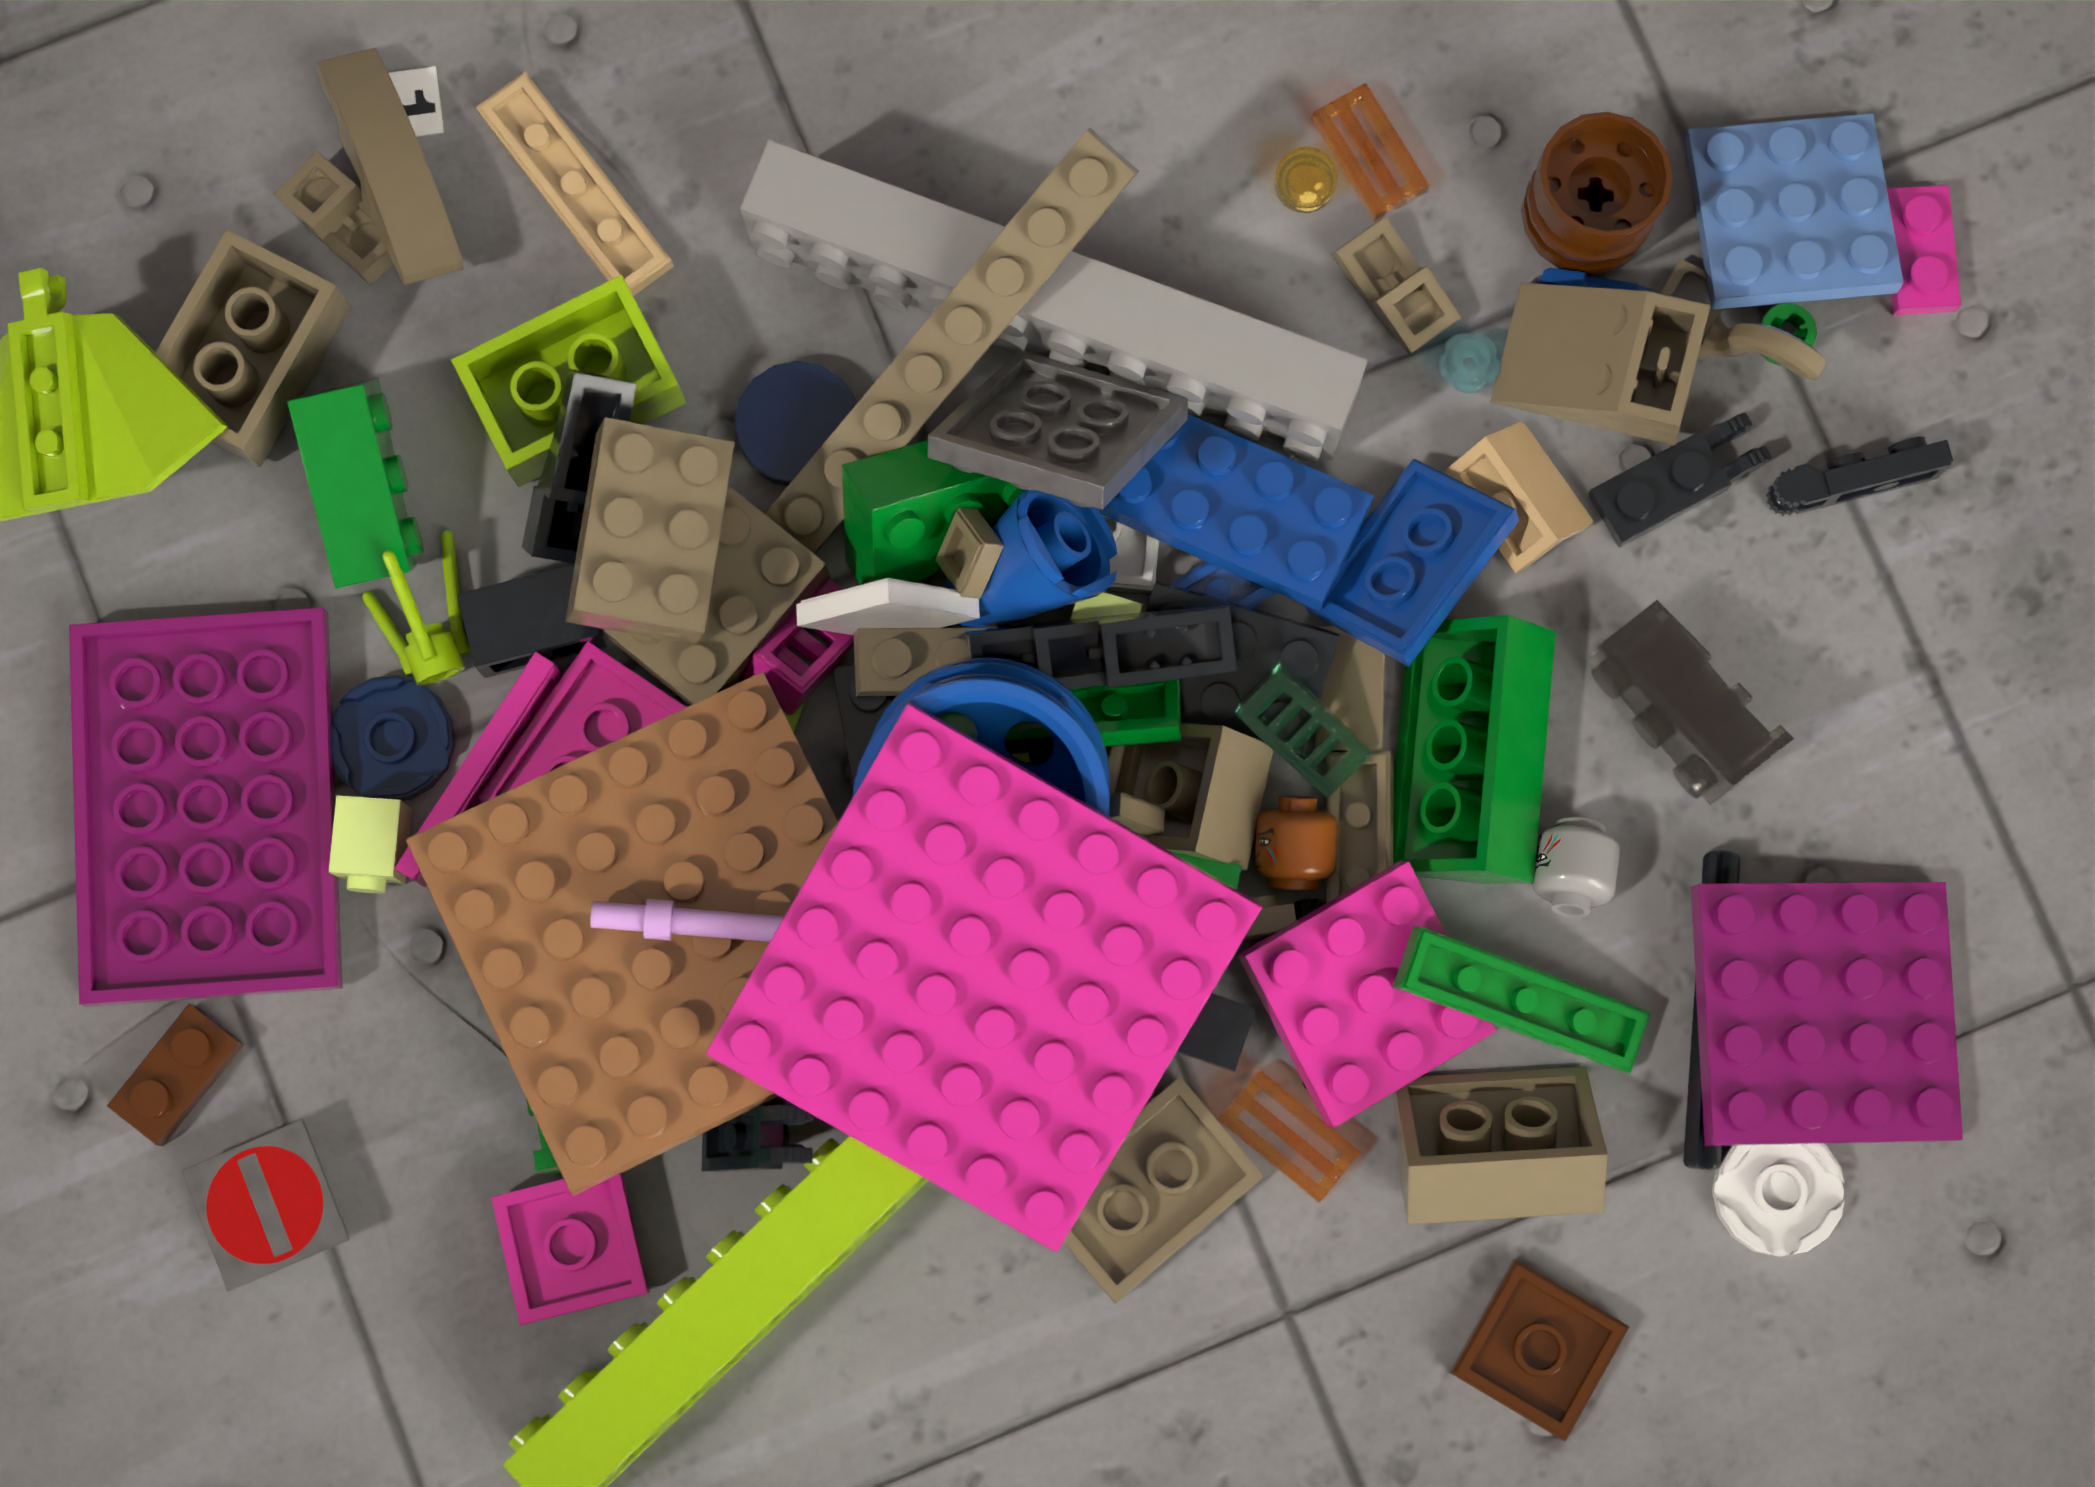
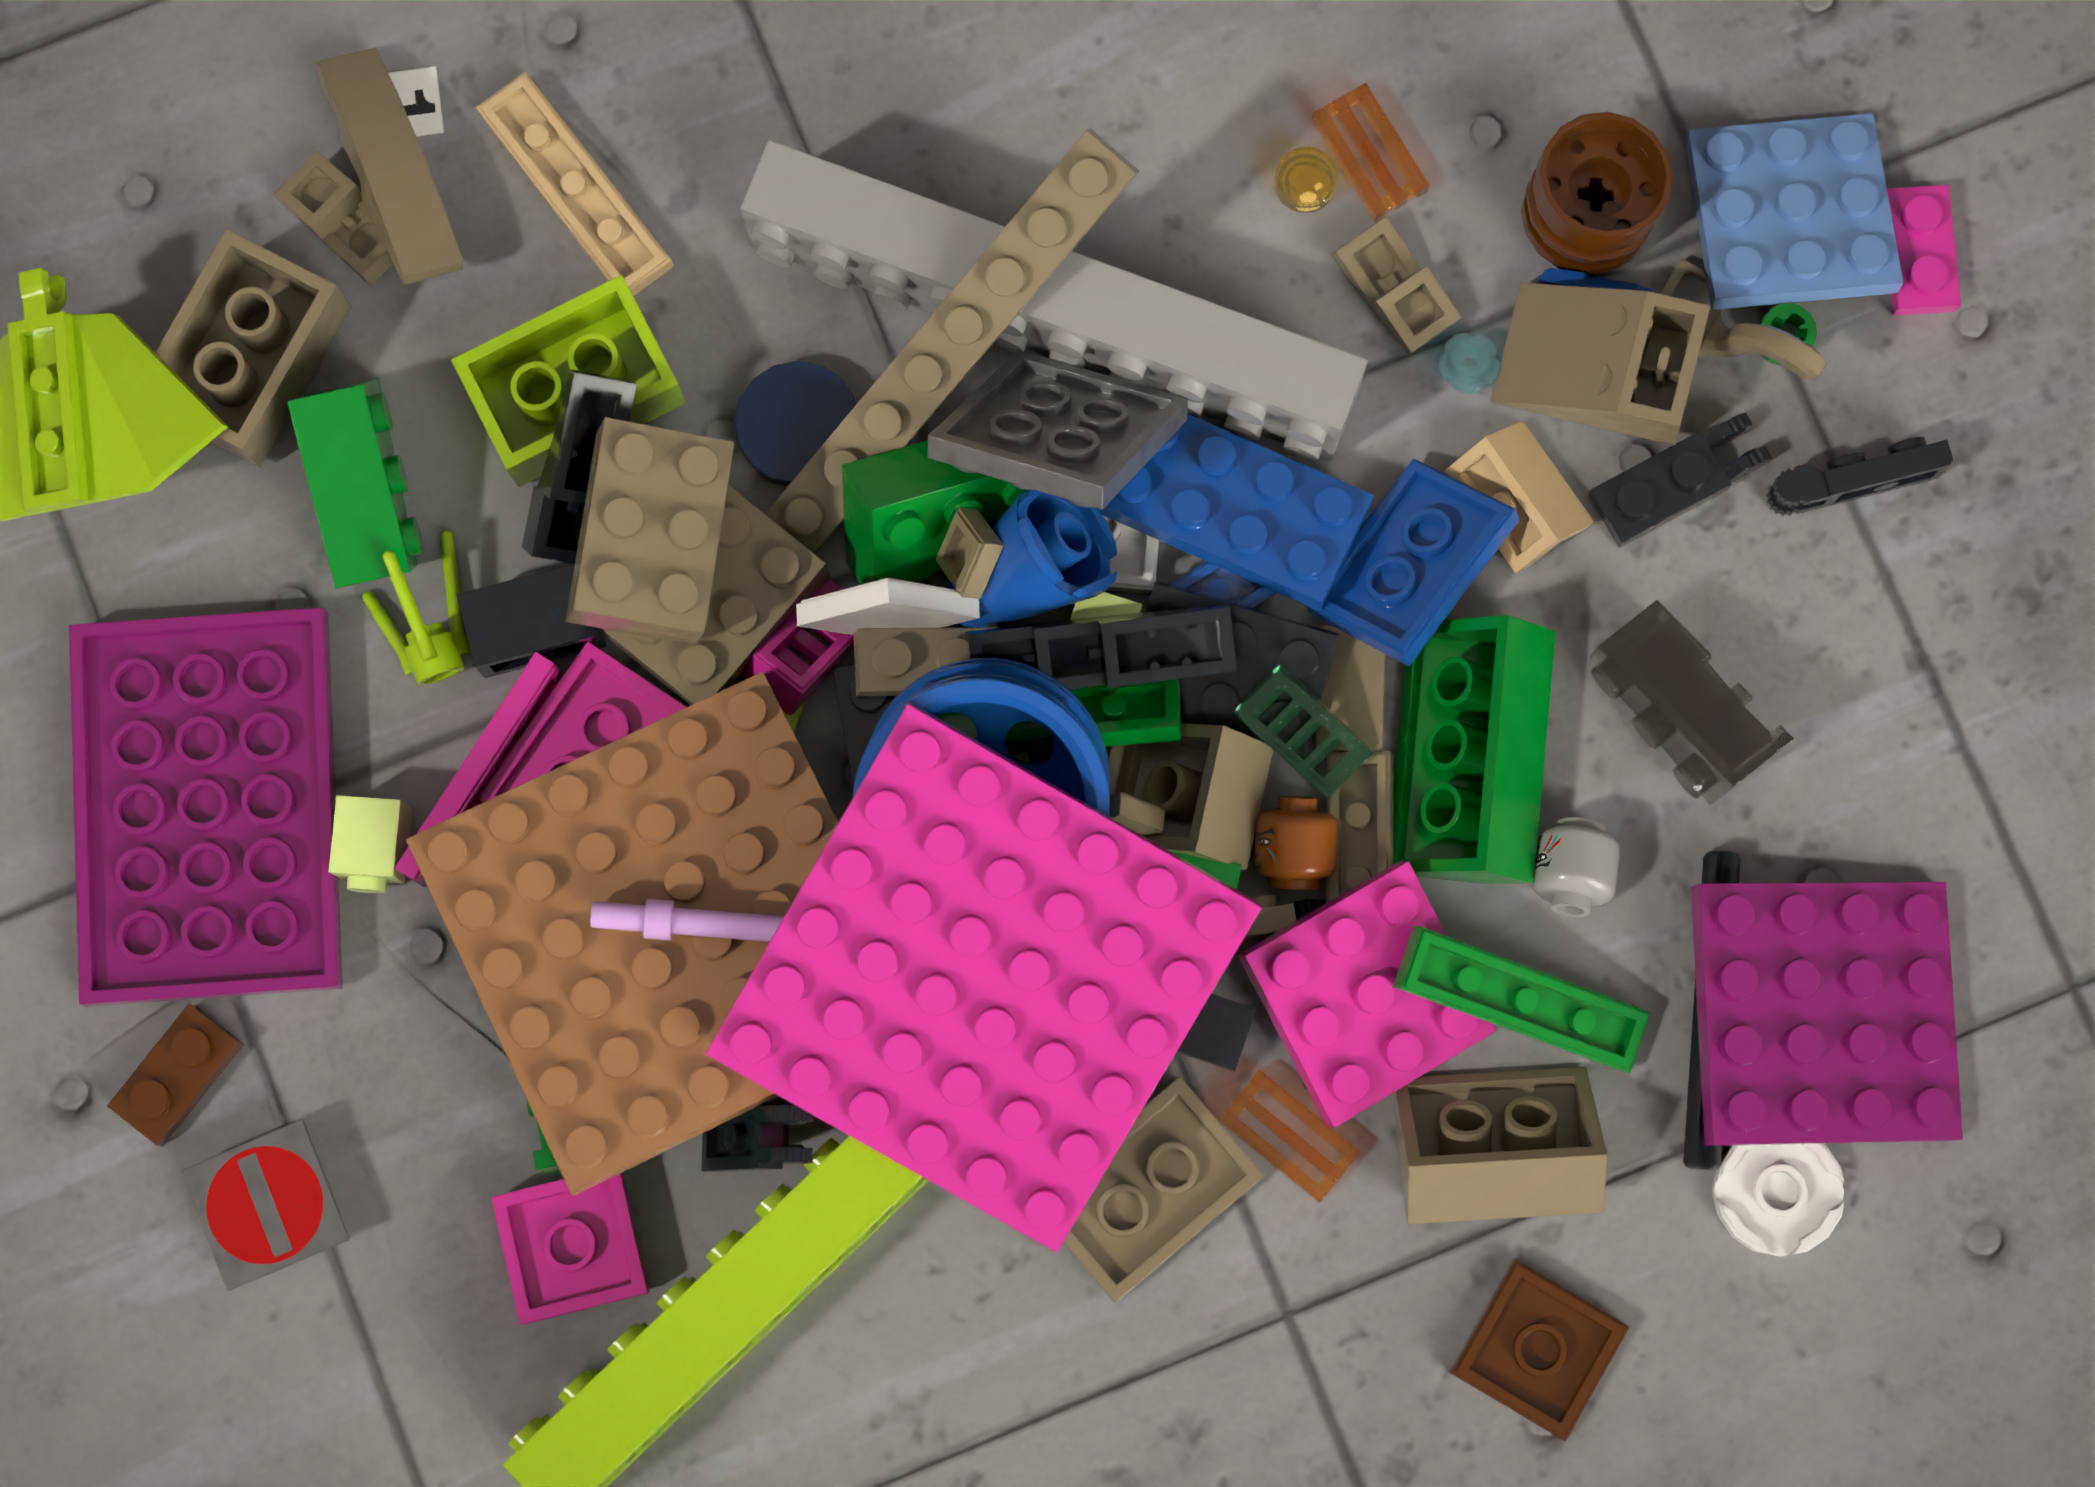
(409, 753): dark blue tile -> none

